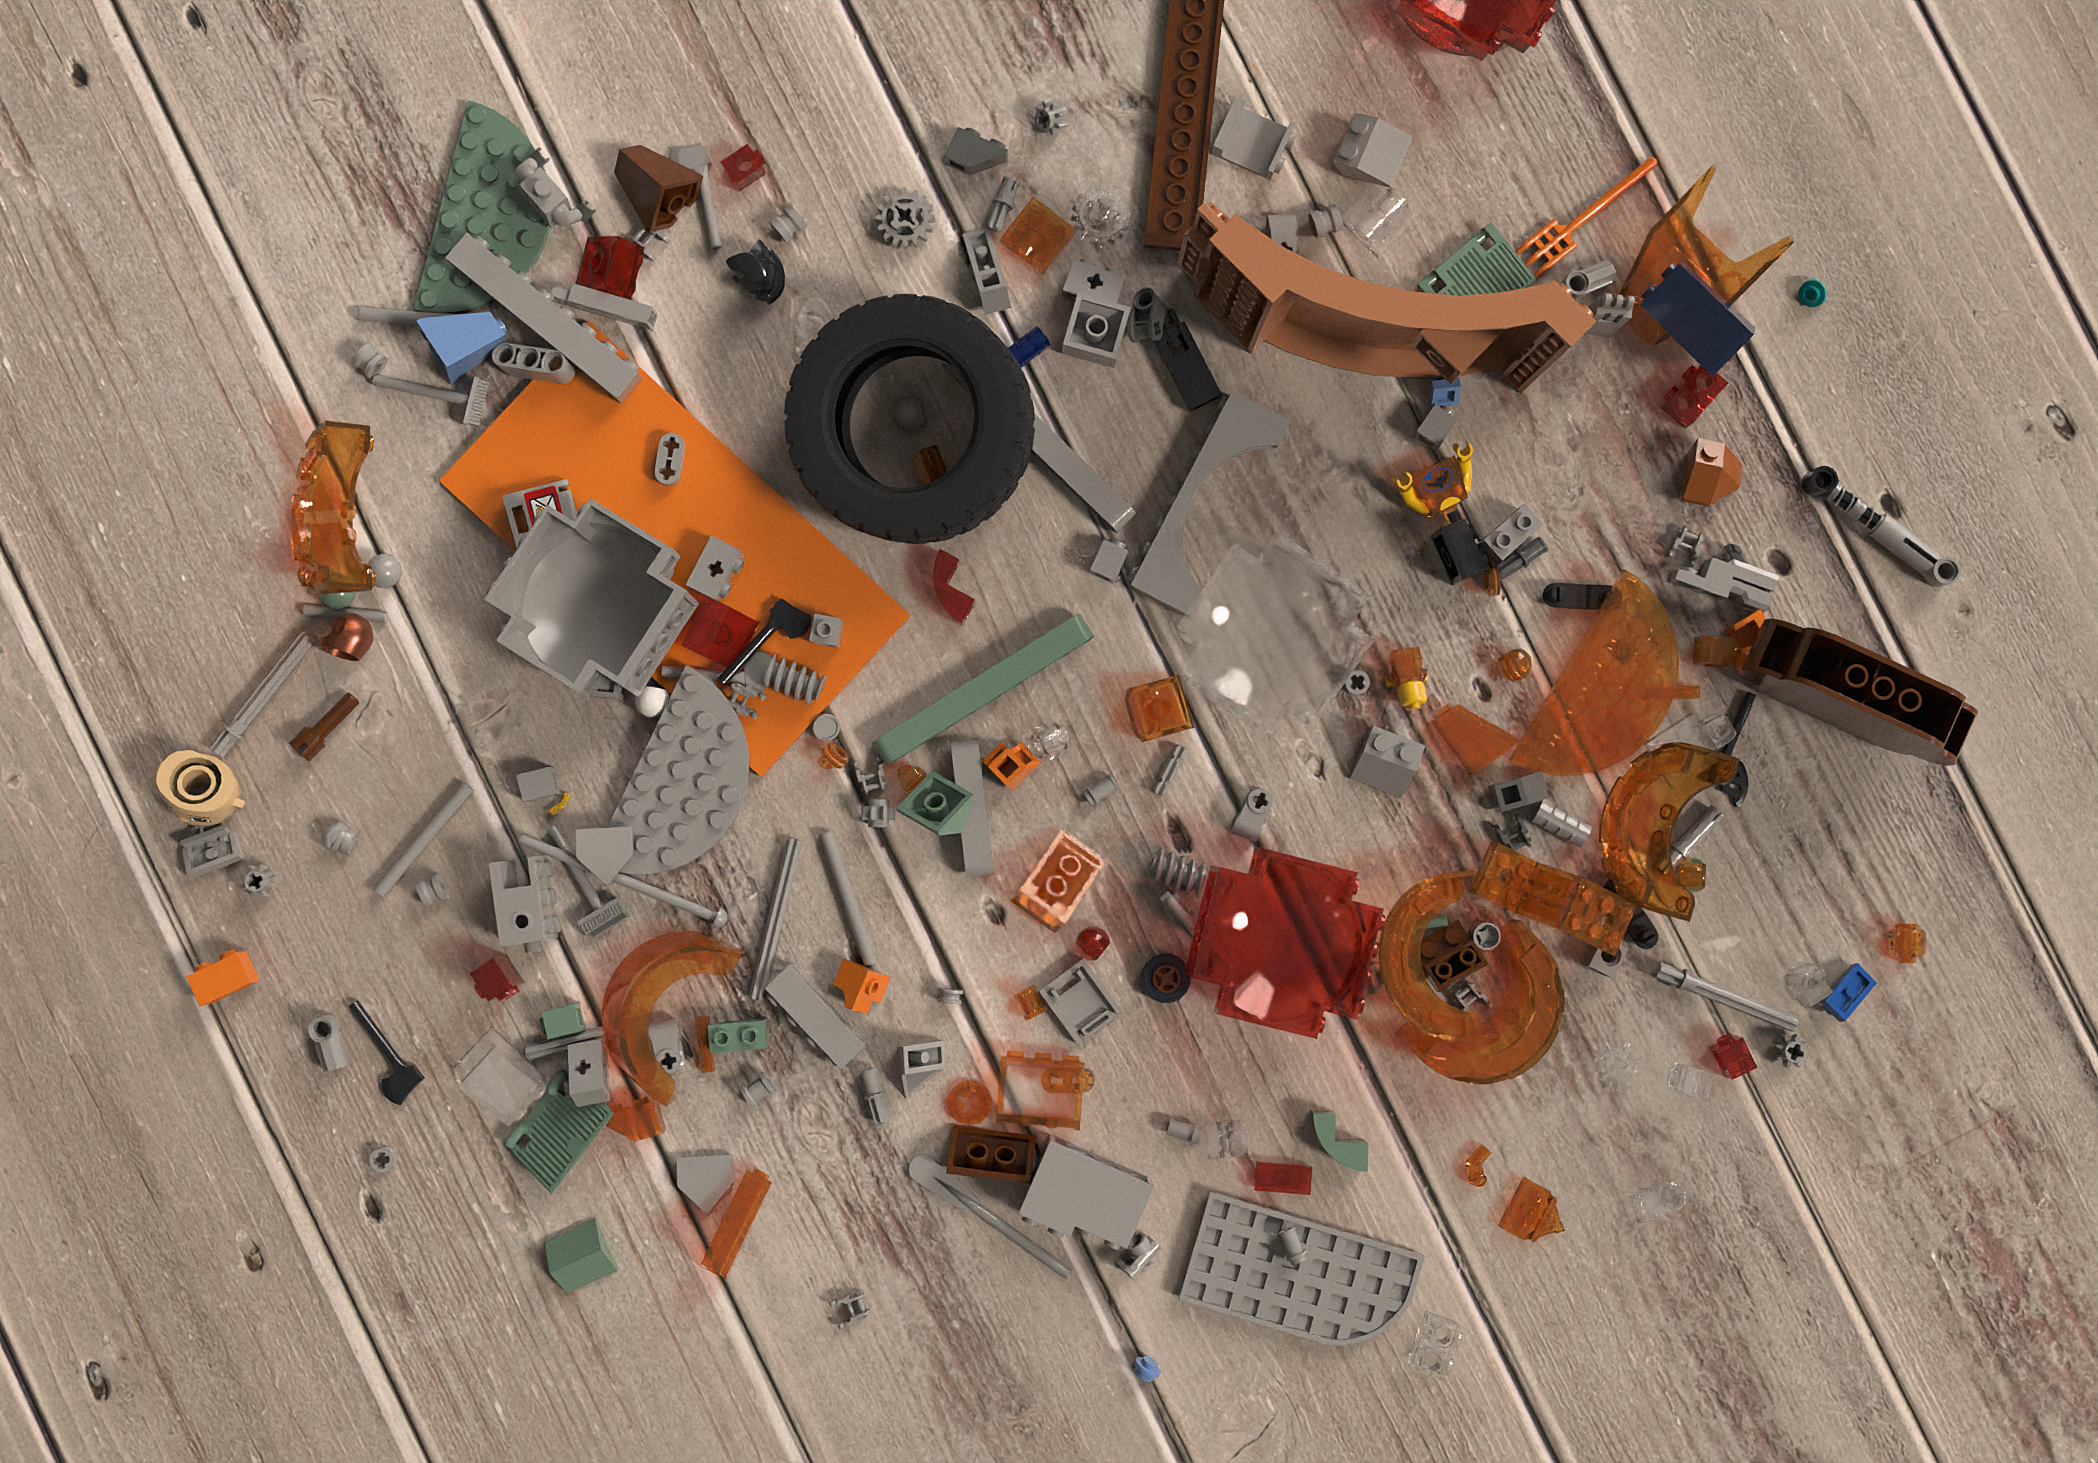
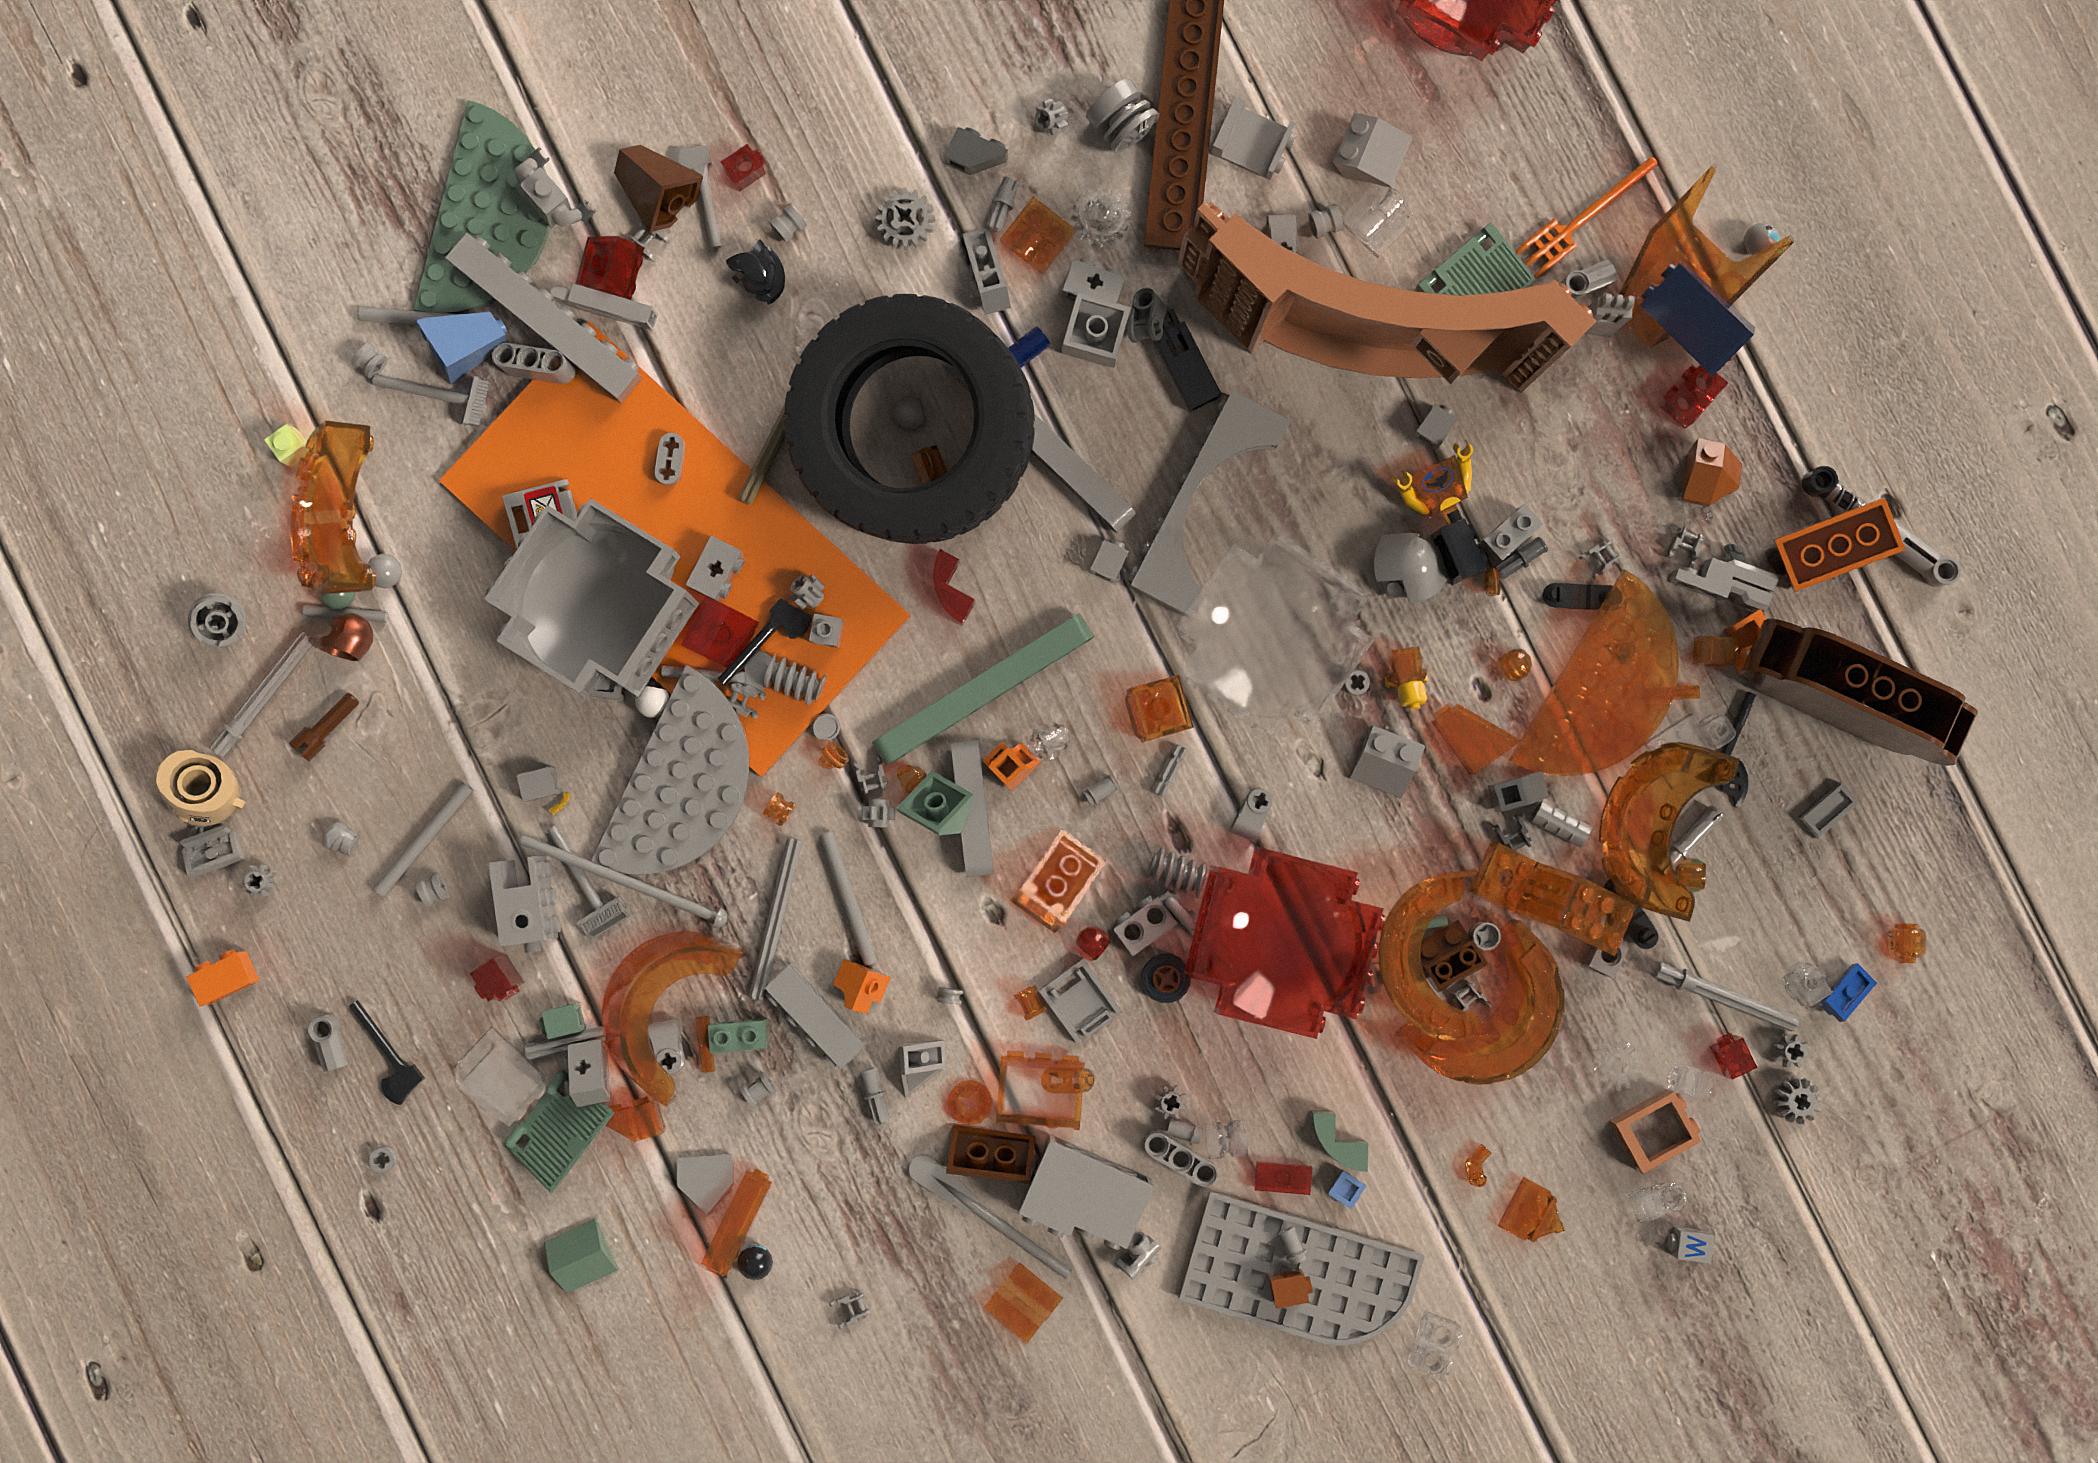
(217, 619): none -> light grey cone
(287, 445): none -> yellowish green brick
(604, 850): light grey slope -> none
(755, 1262): none -> black piece
(764, 461): none -> dark tan axle
(779, 809): none -> clear orange wheel
(807, 591): none -> light grey gear
(1022, 1303): none -> clear orange slope
(1118, 112): none -> light grey wheel
(1146, 1368): medium blue plate -> none
(1148, 931): none -> light grey brick
(1174, 1108): none -> light grey gear
(1190, 1167): none -> light grey beam
(1290, 1288): none -> dark orange brick
(1346, 1189): none -> medium blue plate
(1409, 567): none -> light grey brick
(1443, 392): medium blue tile -> none
(1606, 566): none -> light grey piece
(1631, 1145): none -> nougat window
(1691, 1244): none -> light grey brick
(1760, 237): none -> light grey piece
(1803, 1091): none -> light grey gear
(1813, 293): teal plate -> none
(1828, 810): none -> light grey tile
(1839, 544): none -> orange brick

